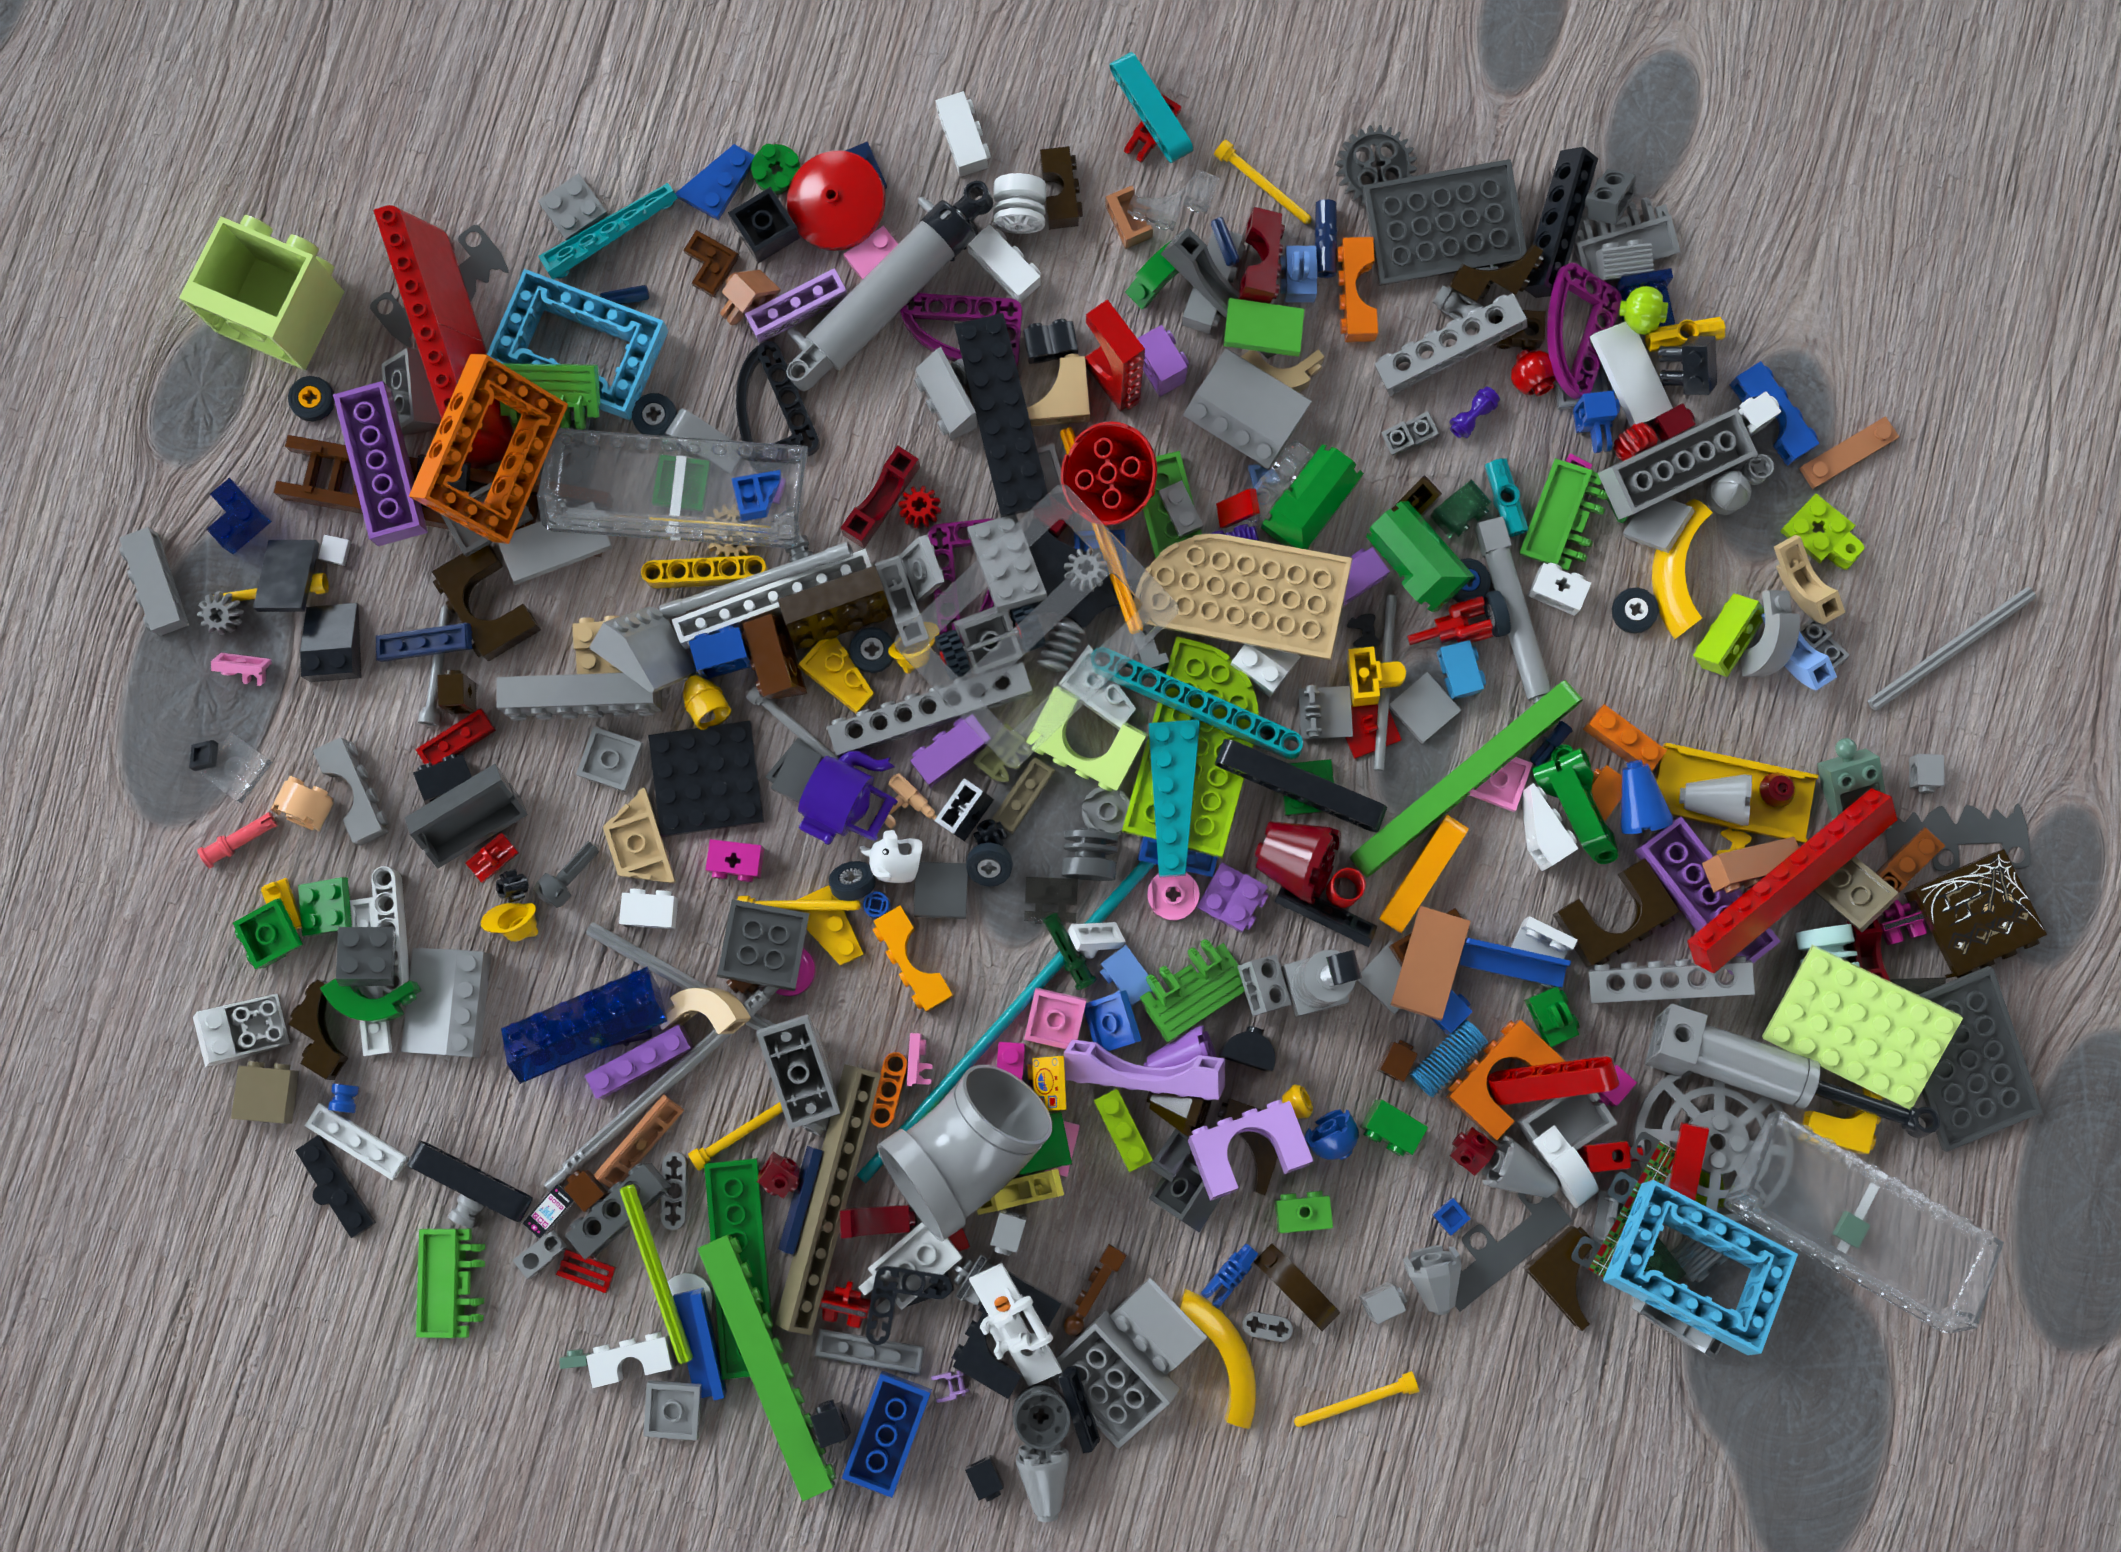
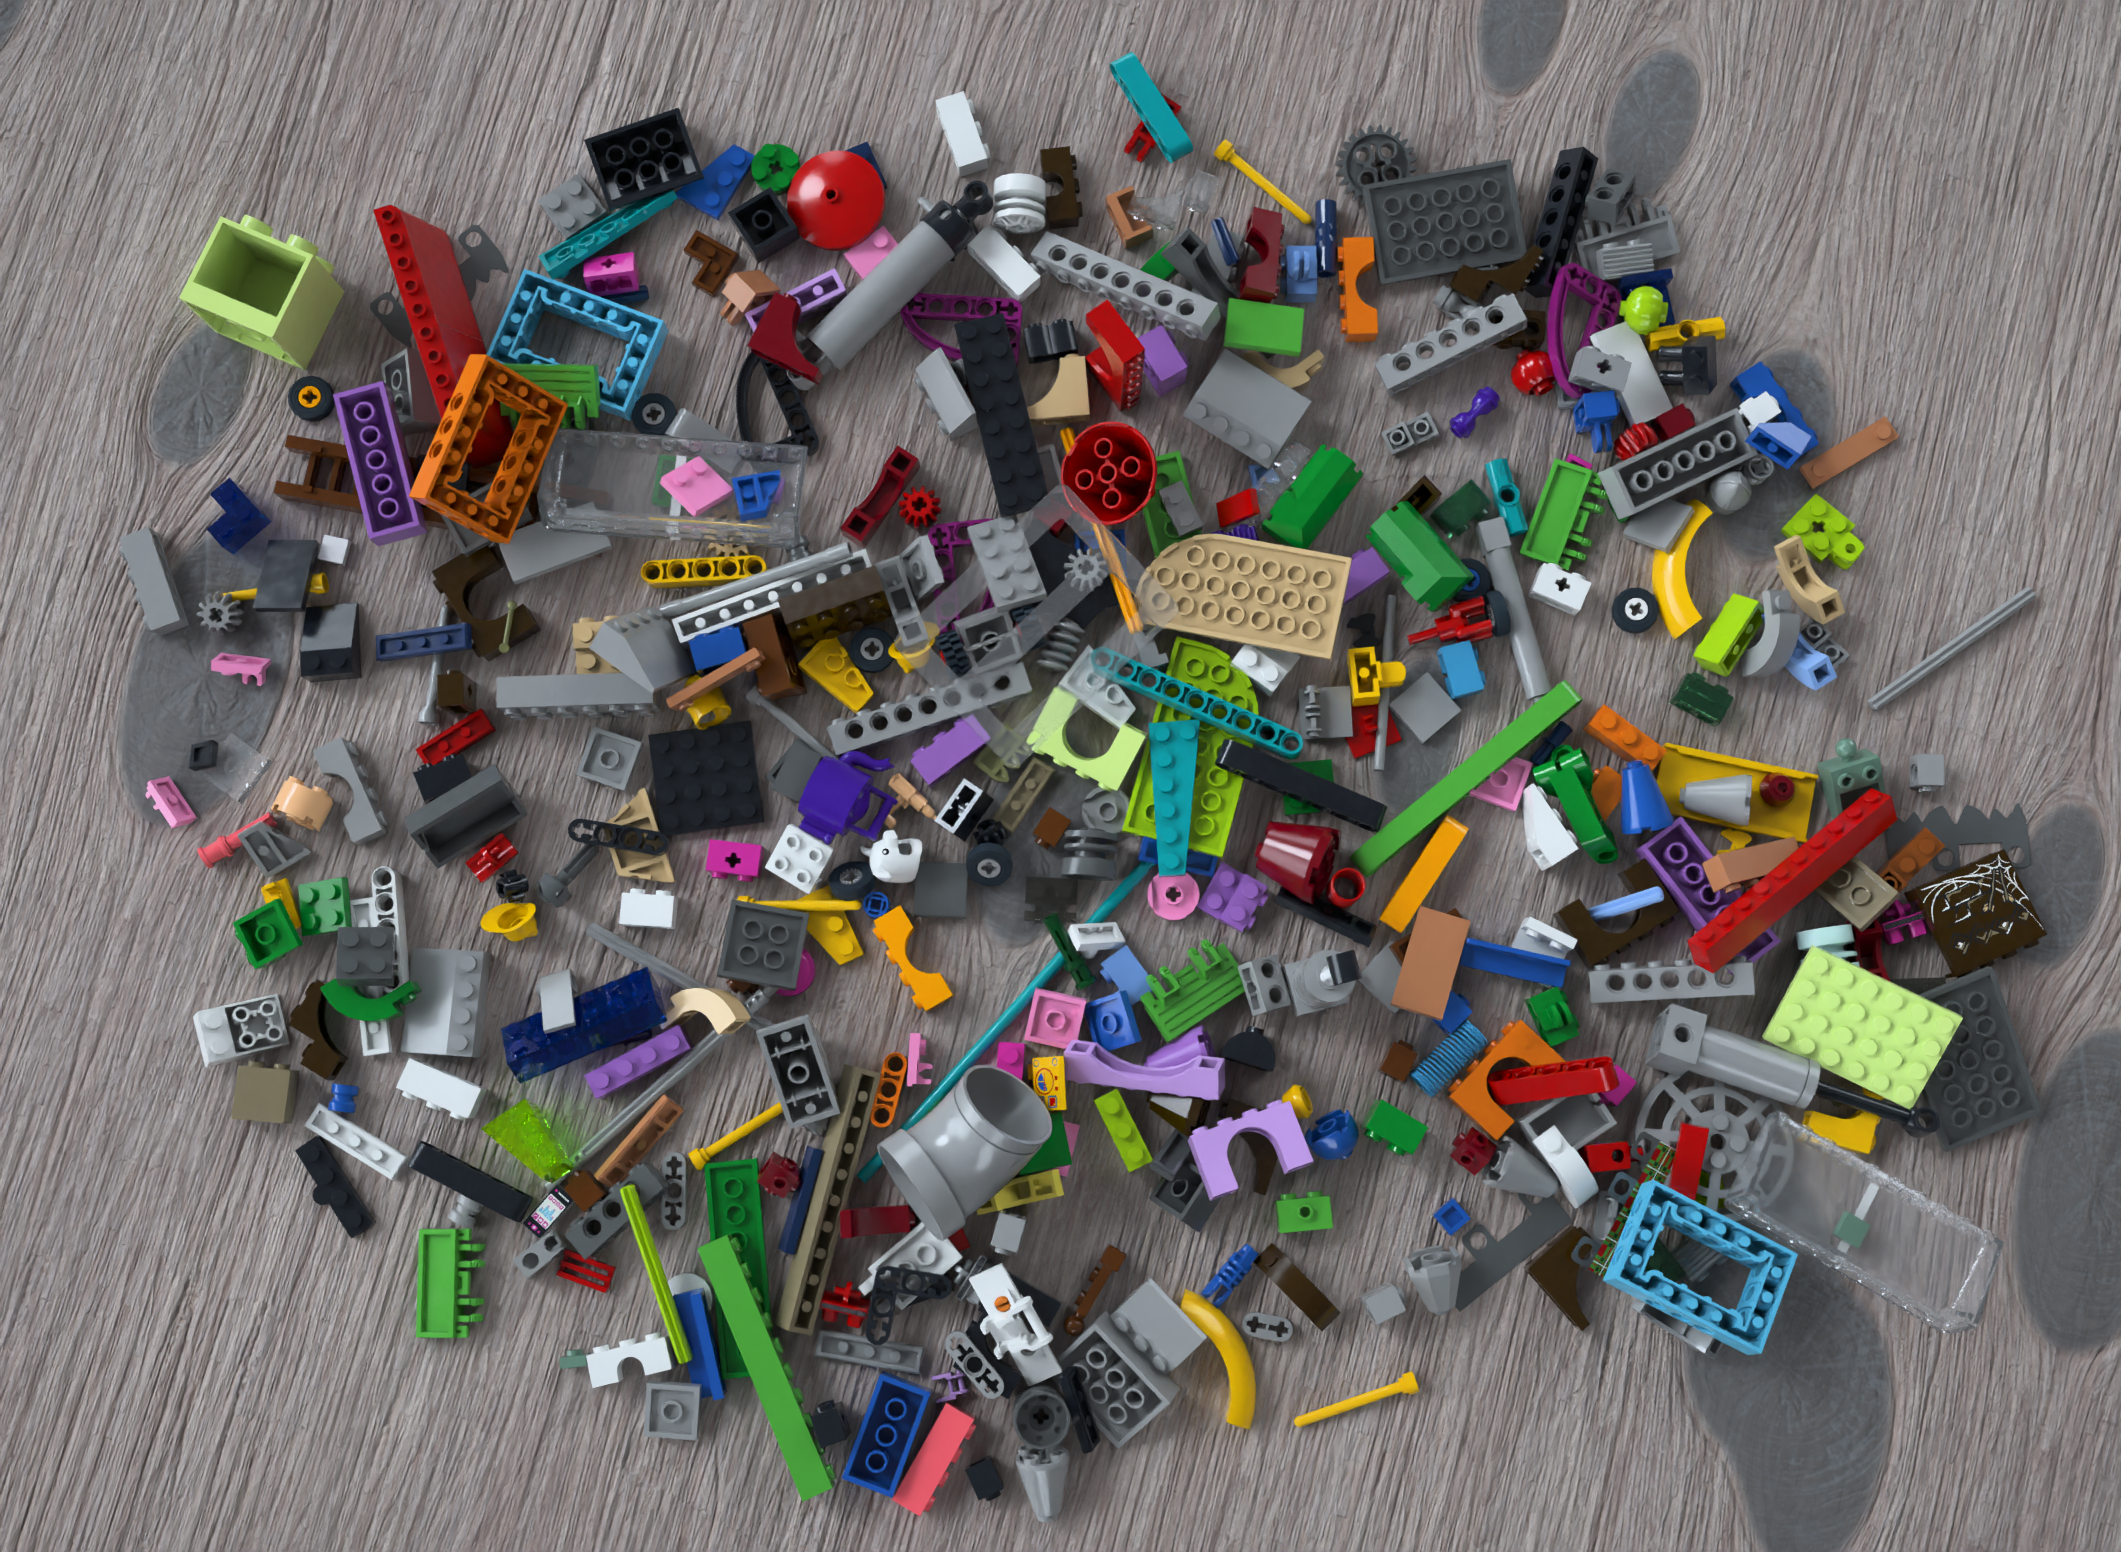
(170, 802): none -> bright pink plate
(271, 848): none -> light grey wing
(441, 1089): none -> white brick
(504, 647): none -> olive hinge
(530, 1140): none -> clear neon green wedge
(557, 1000): none -> door
(611, 274): none -> dark pink brick
(618, 838): none -> black beam
(644, 159): none -> black slope
(696, 486): none -> bright pink plate
(746, 662): none -> nougat plate
(777, 340): none -> dark red arch
(799, 859): none -> white bracket
(933, 1458): none -> coral brick
(972, 1375): none -> light grey beam
(1051, 829): none -> reddish brown brick
(1136, 284): none -> light grey brick
(1586, 374): none -> light grey brick
(1626, 904): none -> light blue axle
(1701, 699): none -> clear green brick
(1779, 441): none -> blue slope

